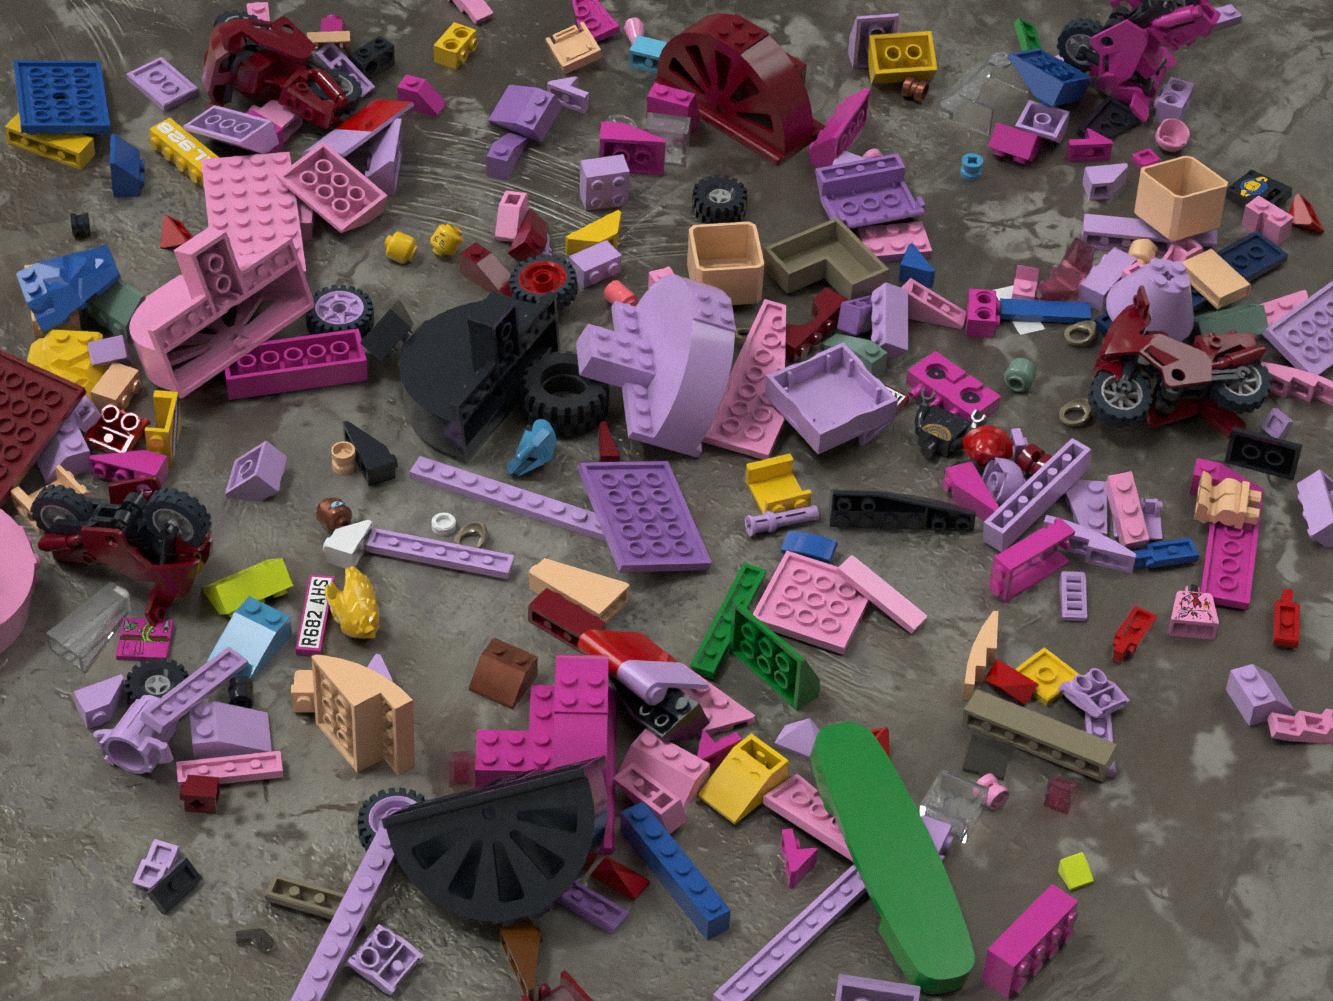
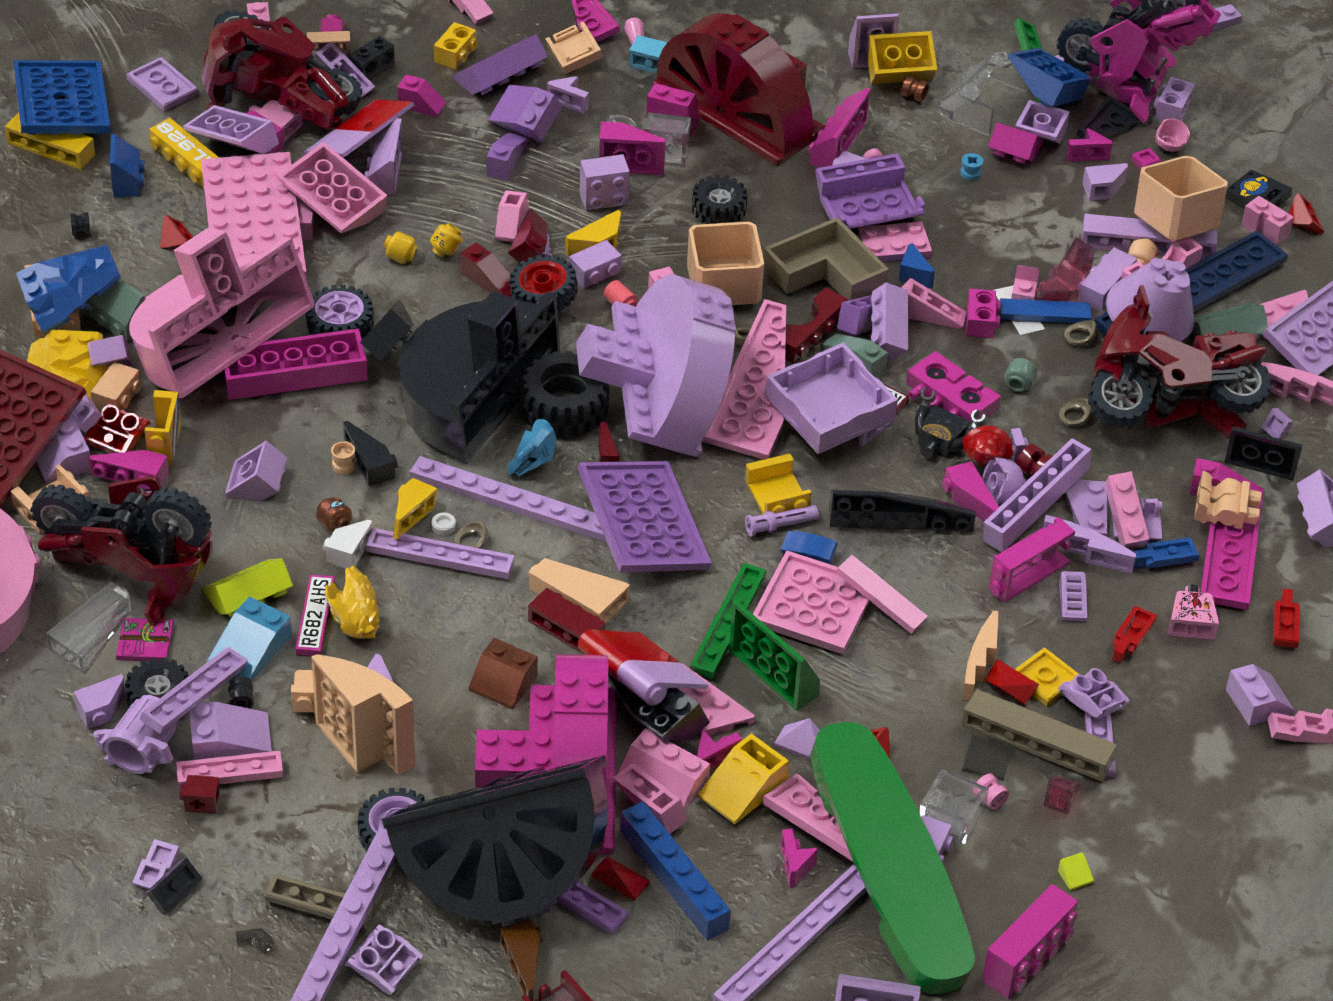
(414, 503): none -> yellow slope
(461, 767): clear pink slope -> none
(502, 65): none -> medium lavender slope
(1216, 279): light nougat piece -> none

